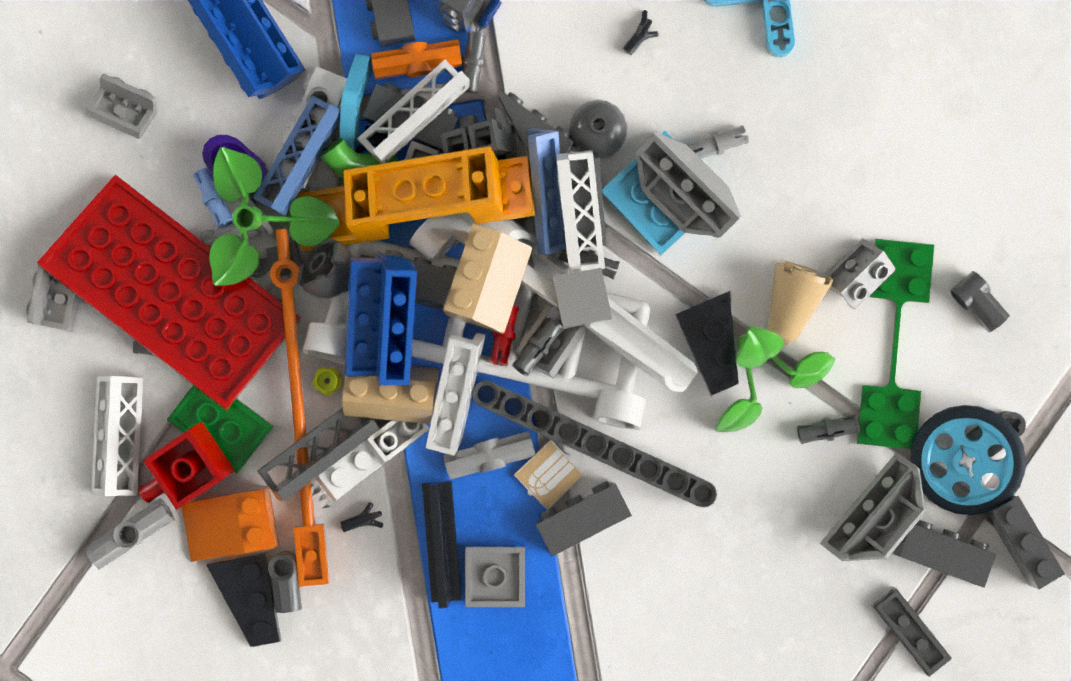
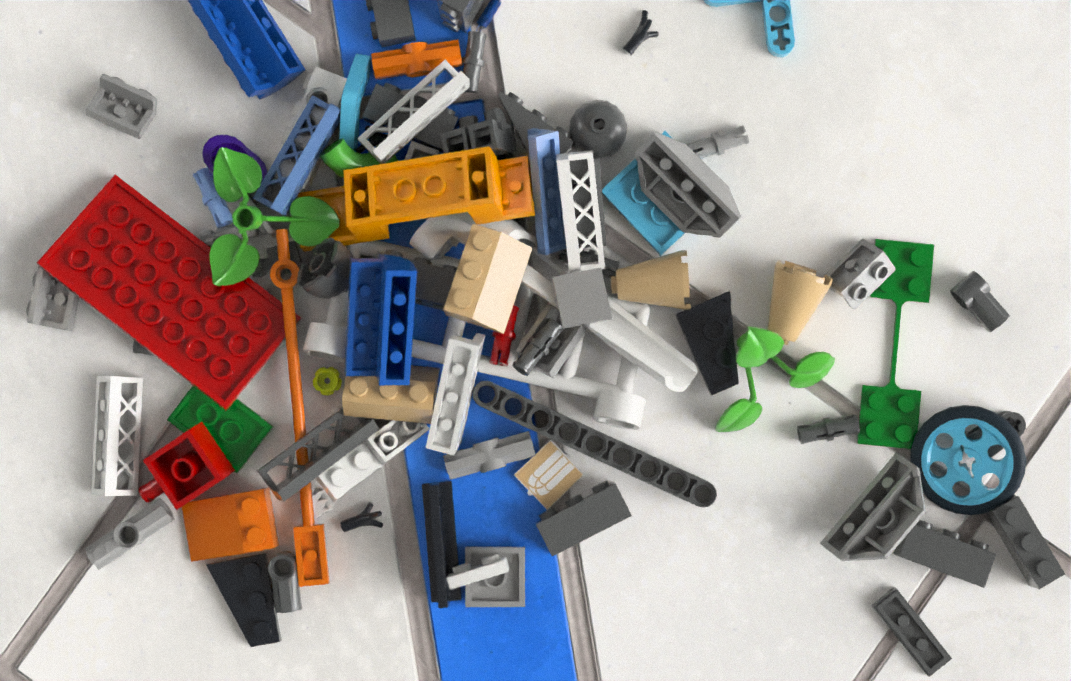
(490, 567): none -> white plate
(655, 282): none -> tan cone

